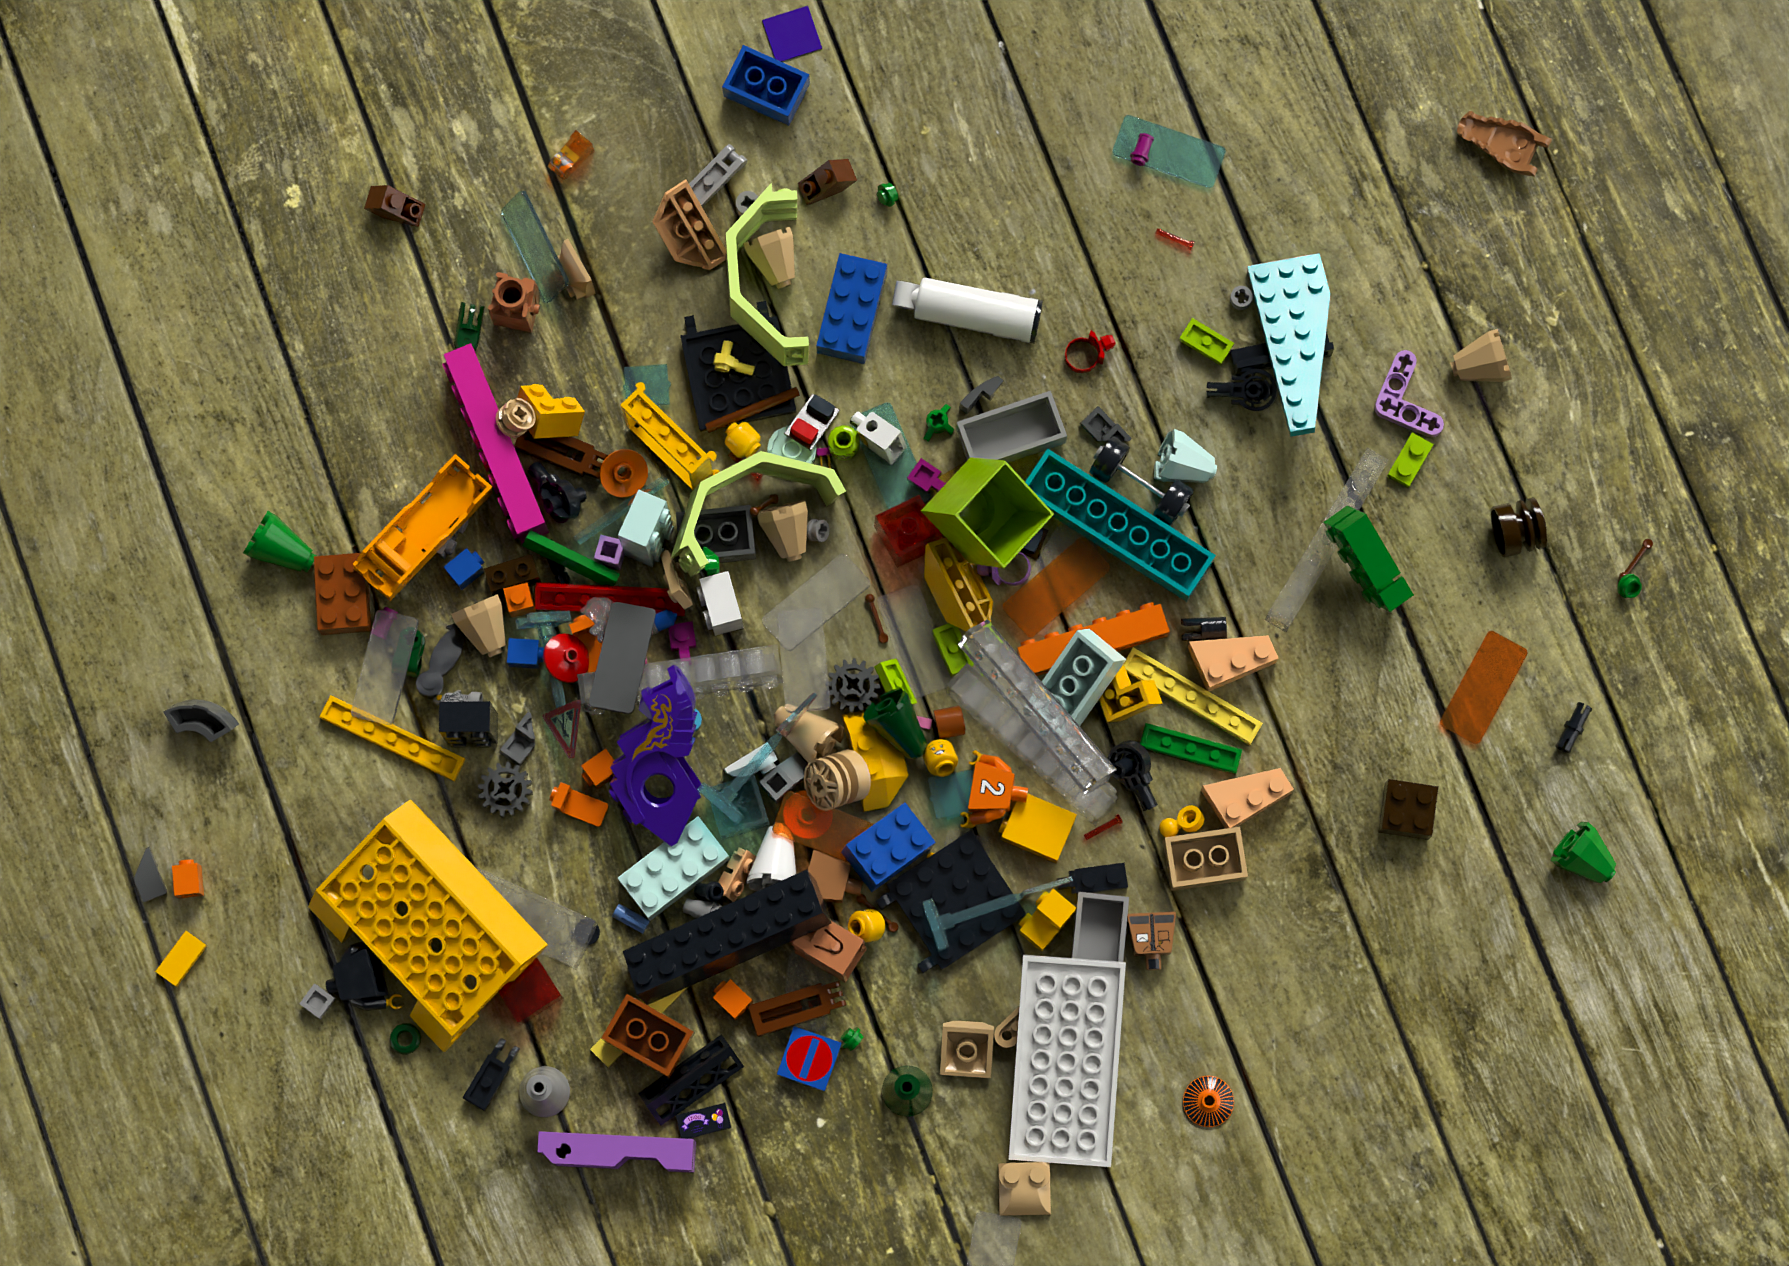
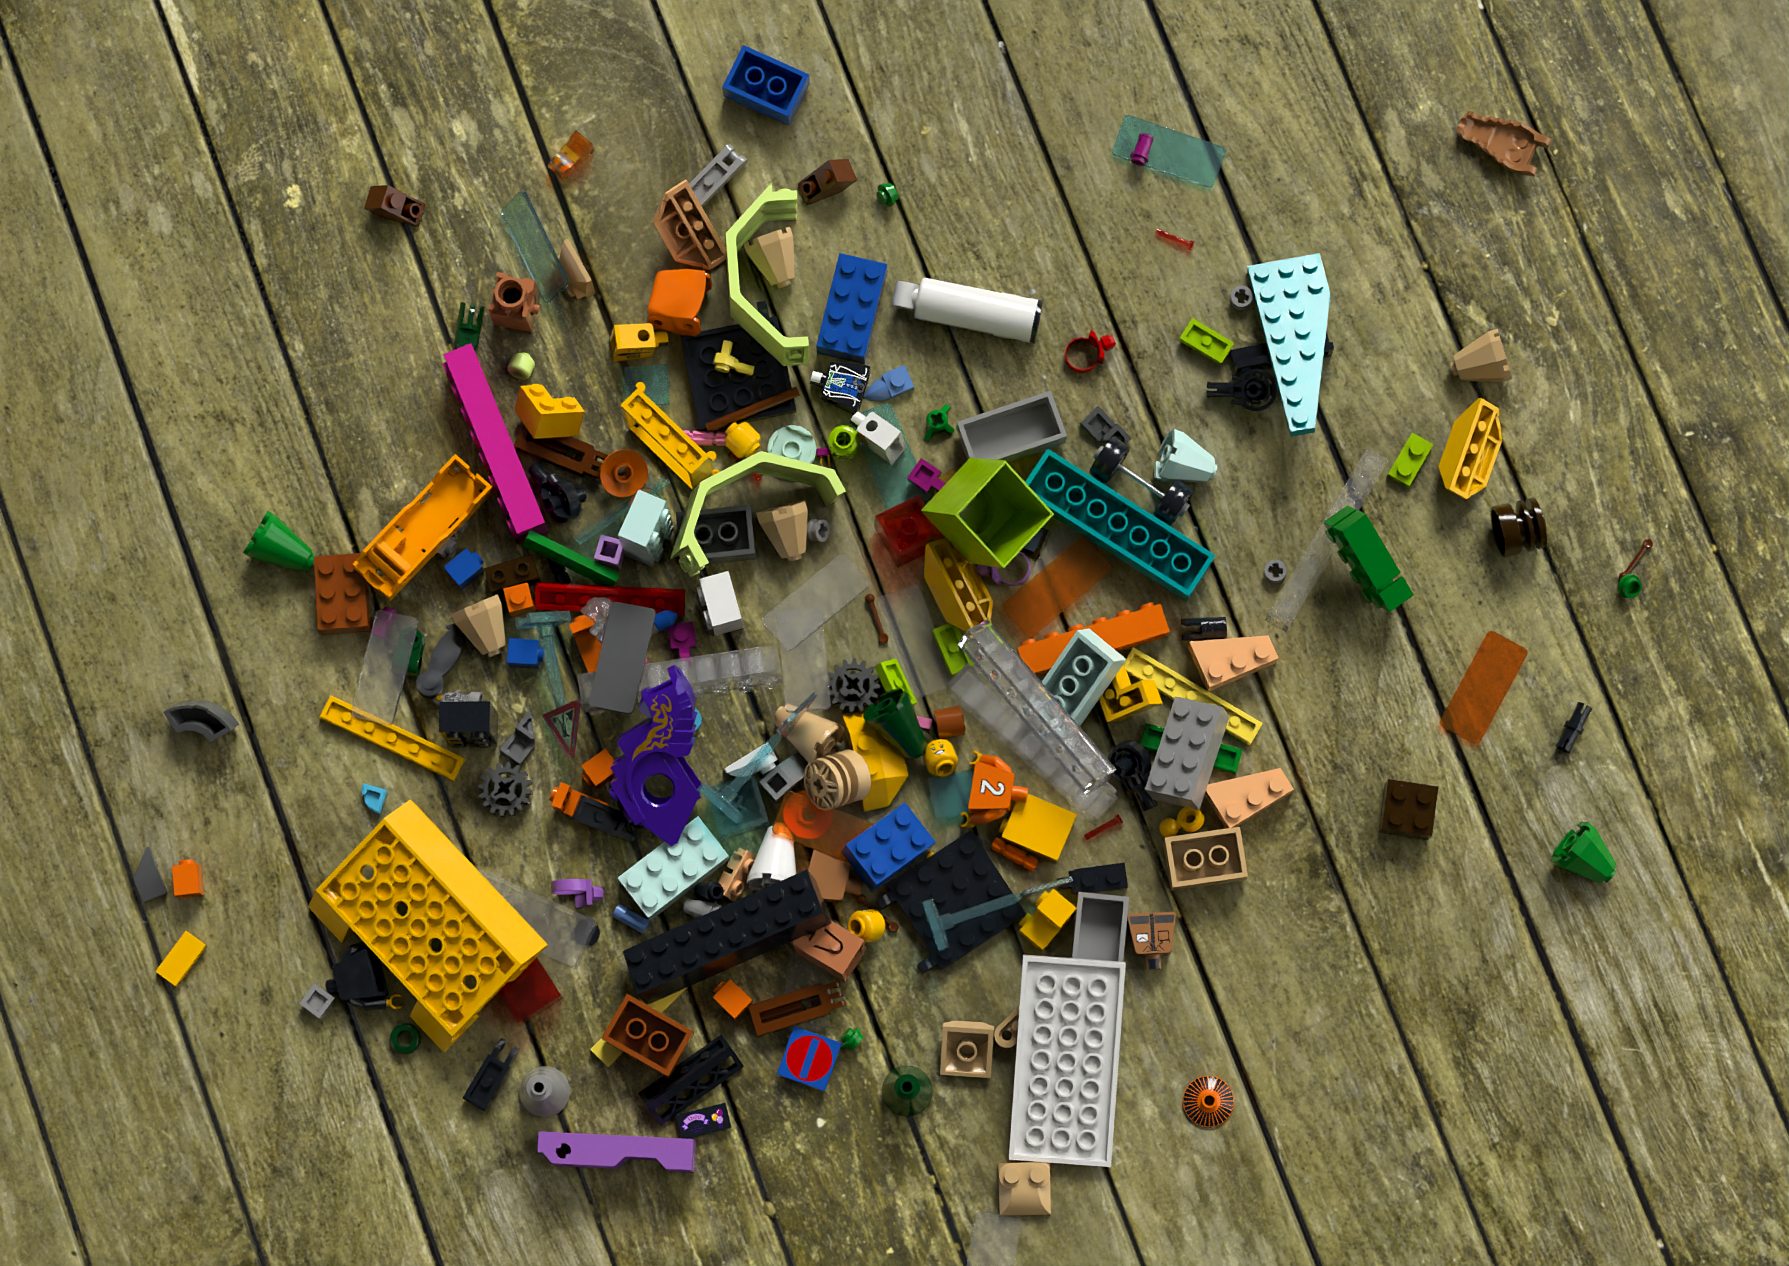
(374, 797): none -> medium azure tile
(515, 417): tan wheel -> none
(521, 366): none -> yellowish green piece
(557, 659): red dish -> none
(584, 891): none -> medium lavender piece
(603, 818): none -> black hinge
(635, 341): none -> yellow torso
(676, 581): tan hinge -> none
(677, 300): none -> orange piece
(707, 439): none -> bright pink axle
(713, 566): green piece -> none
(745, 197): light grey wheel -> none
(773, 499): reddish brown hinge -> none
(792, 34): dark purple piece -> none
(812, 421): piece -> none
(843, 385): none -> black torso
(890, 385): none -> medium blue plate
(985, 389): dark grey slope -> none
(1014, 854): none -> orange axle
(1187, 752): none -> light grey brick
(1281, 567): none -> light grey bush
(1395, 399): lavender beam -> none
(1471, 449): none -> yellow wedge

